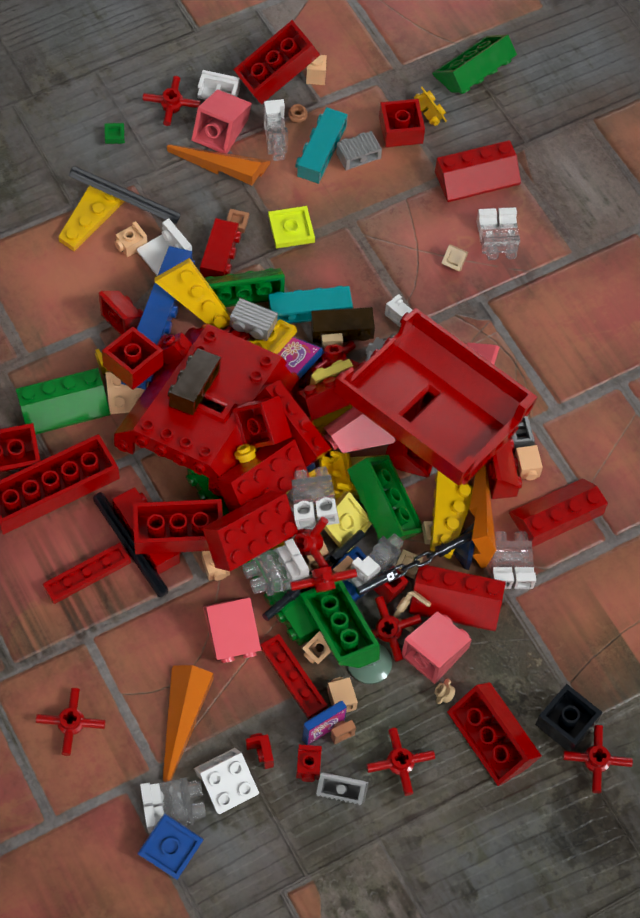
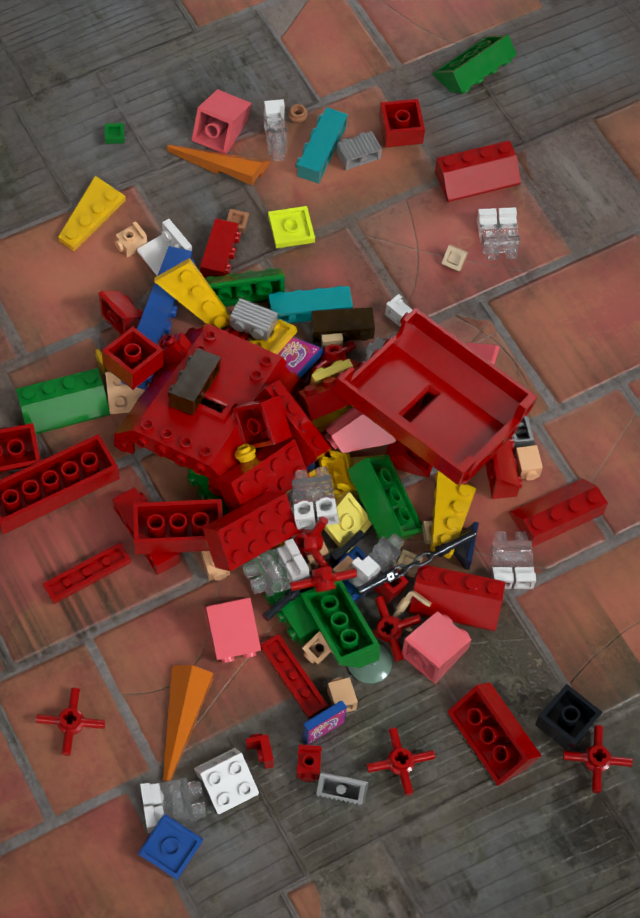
(124, 194): black axle -> none
(128, 542): black axle -> none
(171, 100): red bar -> none
(212, 81): white hinge -> none
(276, 62): red brick -> none
(317, 71): light nougat brick -> none
(342, 731): nougat plate -> none
(434, 112): yellow hinge -> none
(444, 692): tan plate -> none
(483, 530): orange wedge -> none

